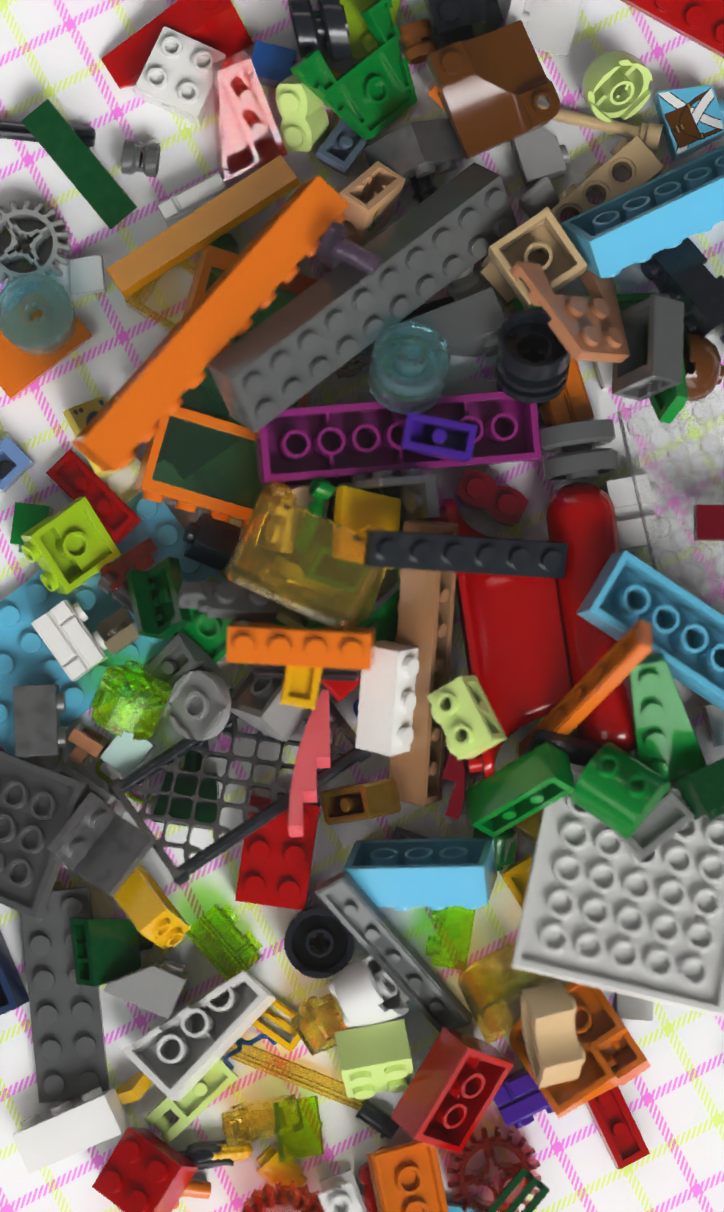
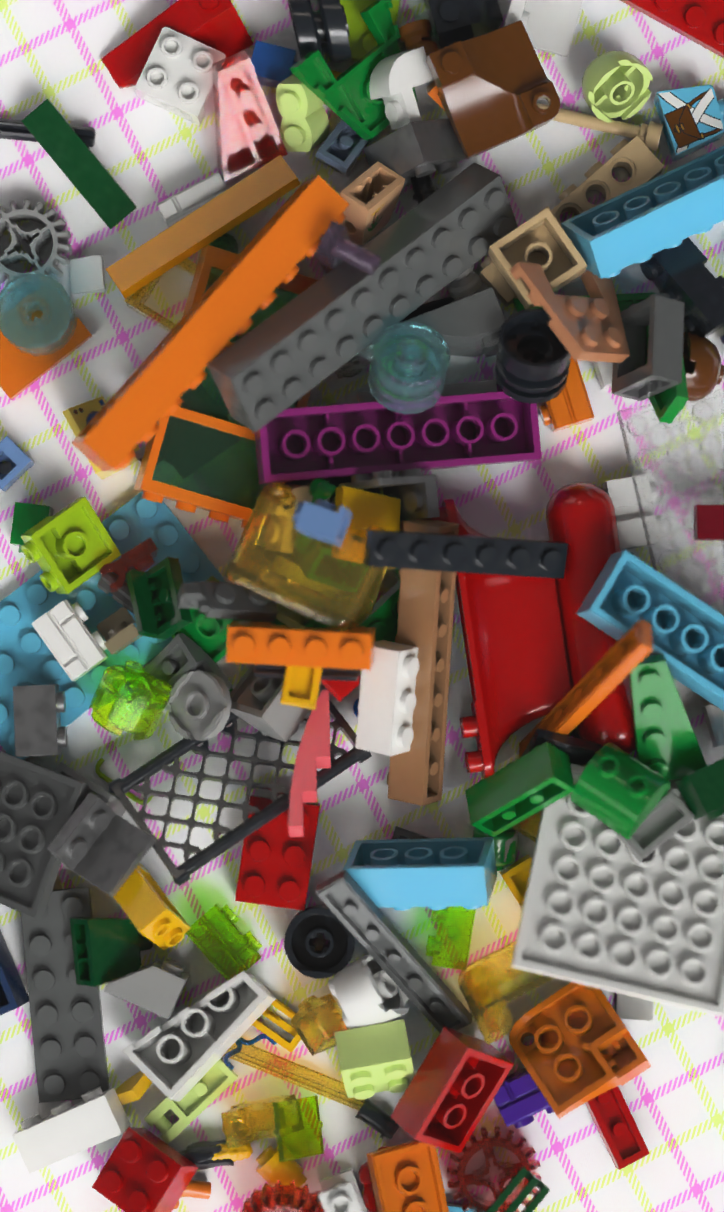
(79, 480): red tile -> none
(86, 742): nougat tile -> none
(127, 754): light aqua brick -> none
(132, 158): dark grey wheel -> none
(187, 786): dark green torso -> none
(211, 541): black brick -> none
(322, 521): none -> medium blue brick
(360, 801): pearl gold brick -> none
(394, 82): none -> white brick
(439, 437): dark purple slope -> none
(456, 771): dark red slope -> none
(466, 717): yellowish green brick -> none
(482, 493): dark red brick -> none
(538, 197): light grey slope -> none
(539, 156): light grey slope -> none
(551, 1034): tan brick -> none
(578, 450): dark grey wheel -> none

